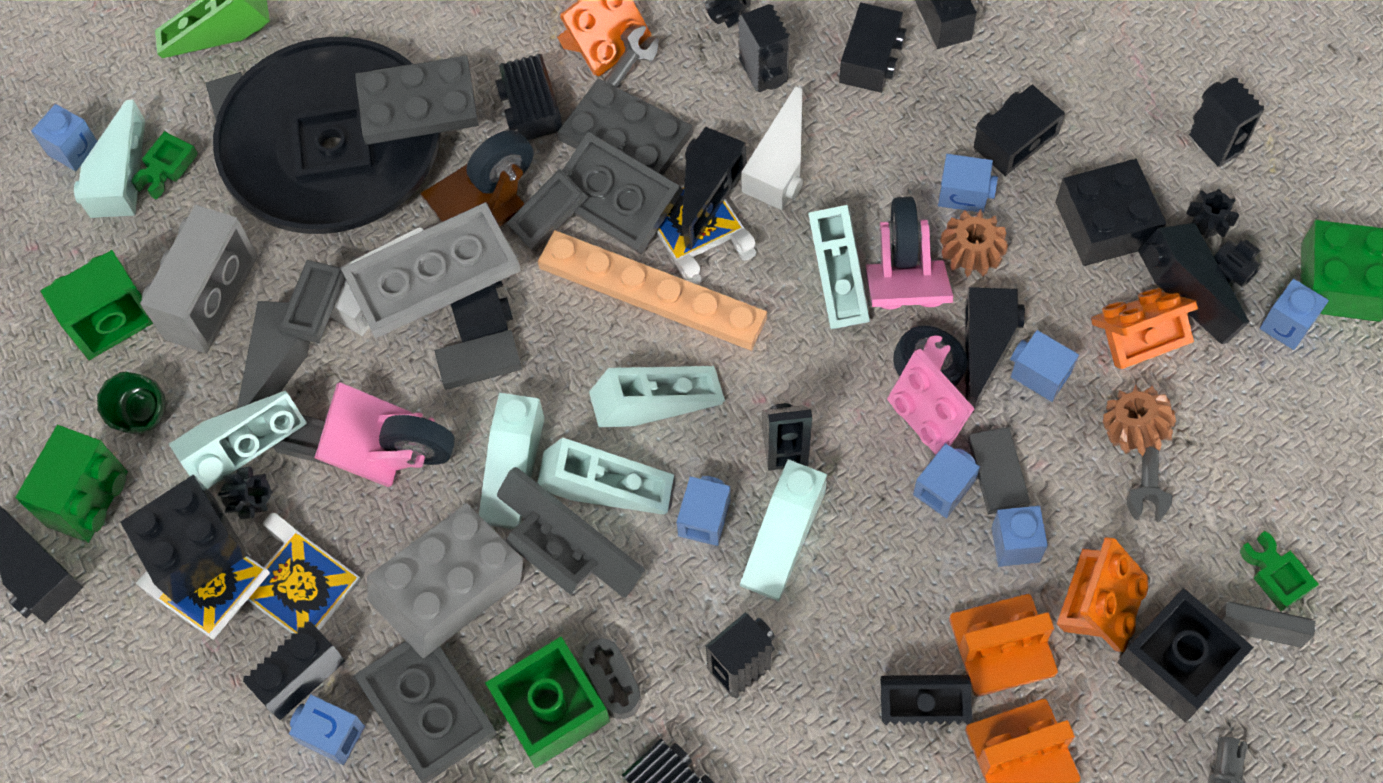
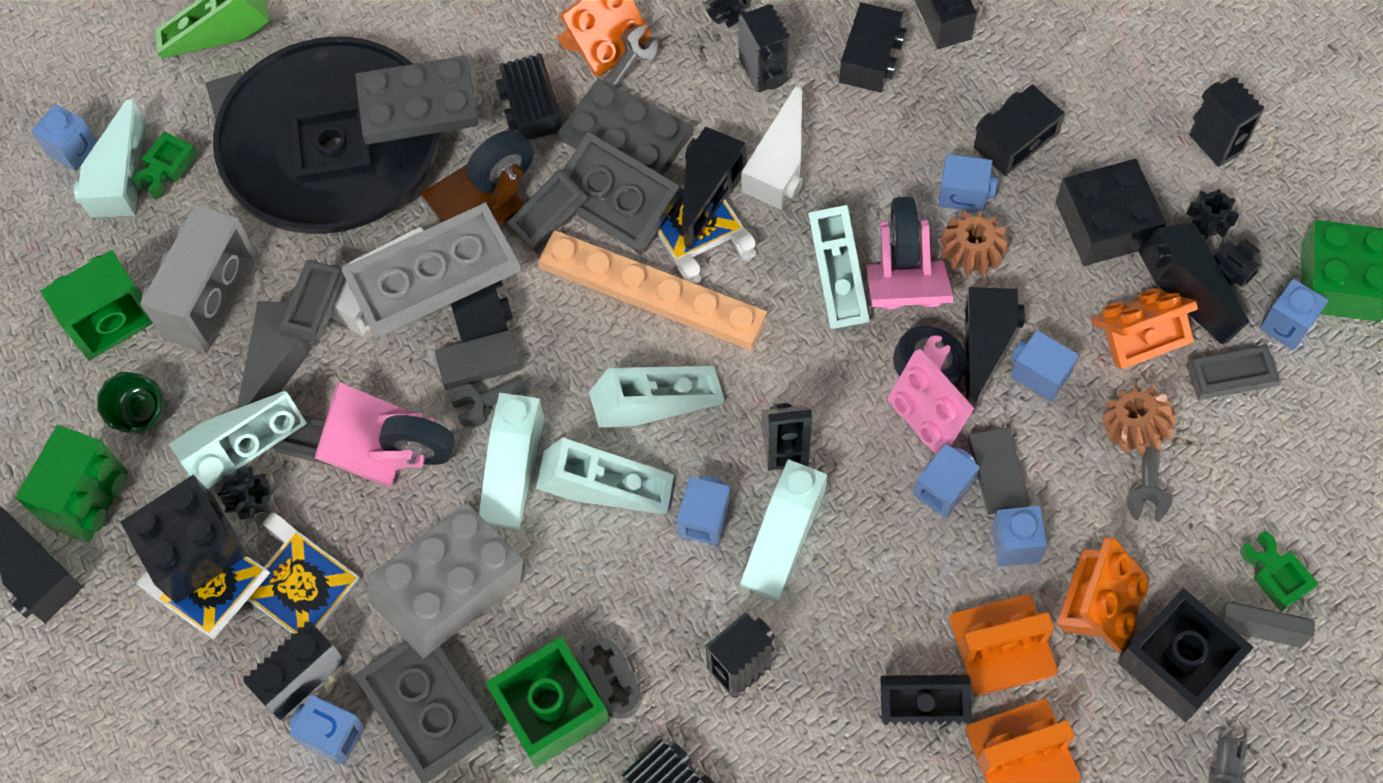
(482, 400): none -> dark grey bar
(561, 541): dark grey bracket -> none
(1232, 372): none -> dark grey tile

